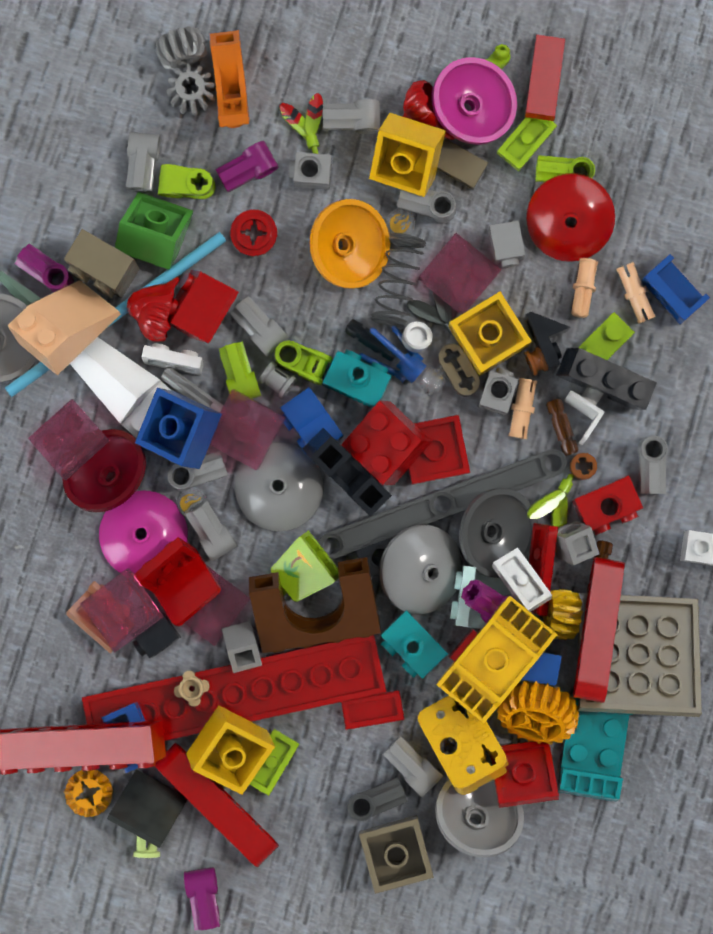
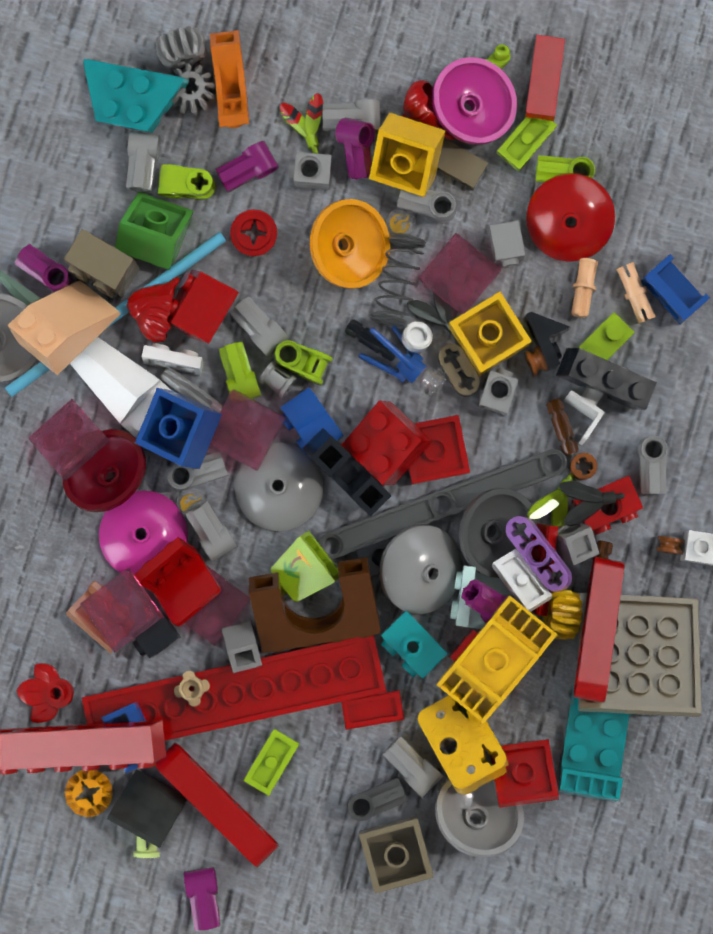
(41, 693): none -> red plate
(130, 95): none -> teal wing
(230, 750): yellow brick -> none
(357, 139): none -> magenta piece
(357, 379): teal brick -> none
(523, 408): light nougat pin -> none
(539, 713): light orange gear -> none
(545, 669): blue panel -> none
(546, 575): none -> medium lavender beam
(592, 498): none -> pearl dark grey piece
(670, 545): none -> dark orange bush

